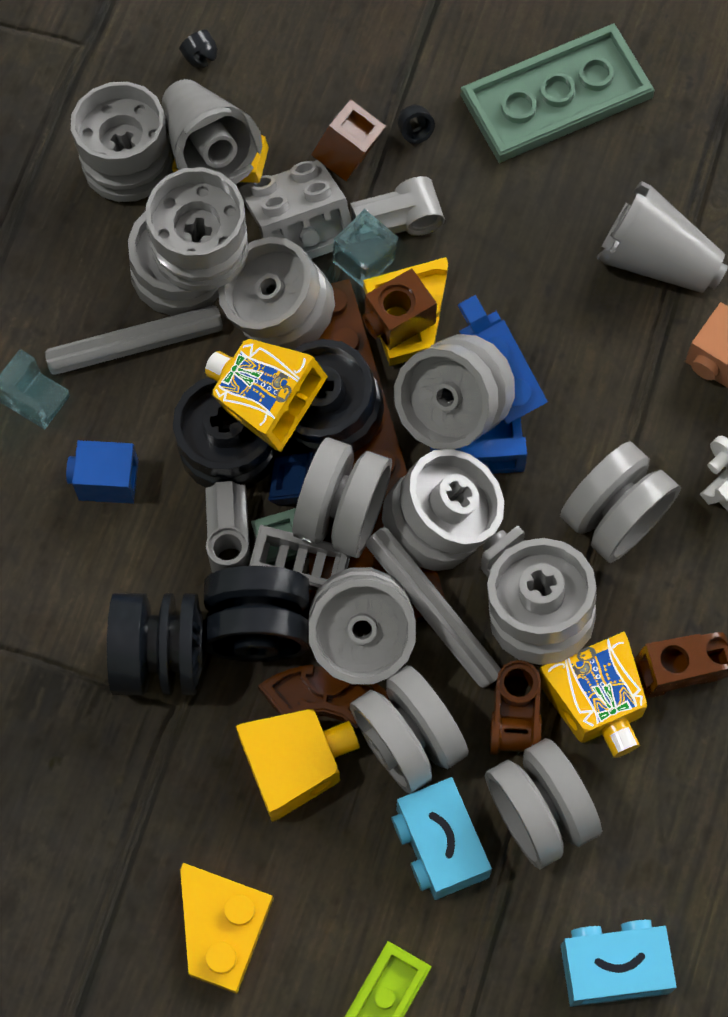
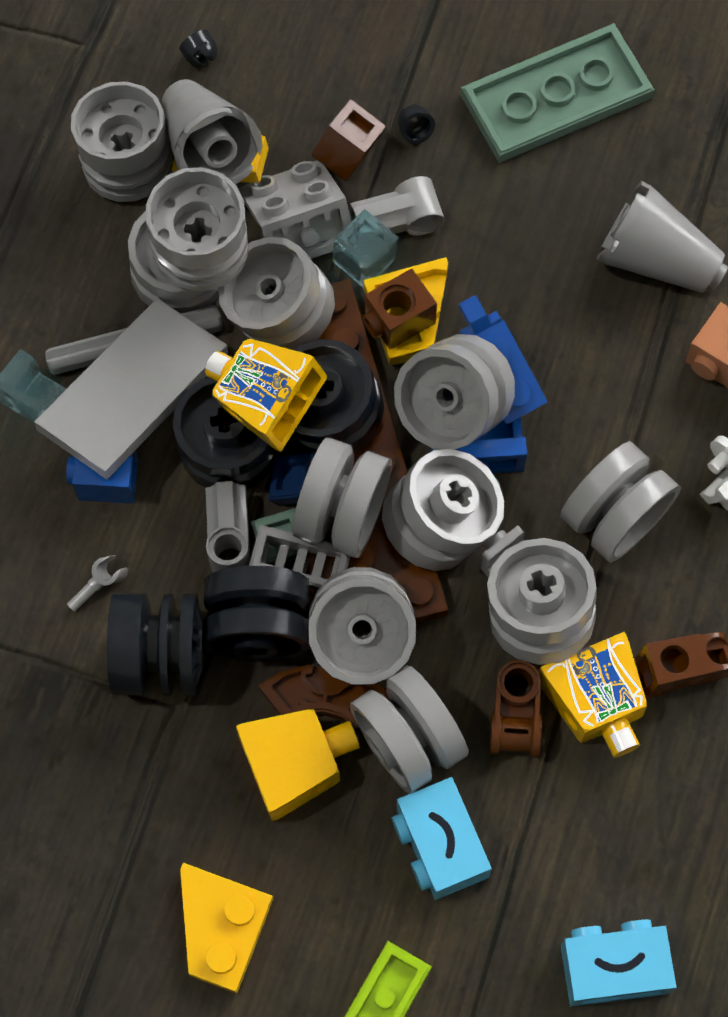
(100, 578): none -> light grey hand
(129, 388): none -> light grey tile
(433, 607): light grey axle -> none
(543, 803): light grey wheel -> none

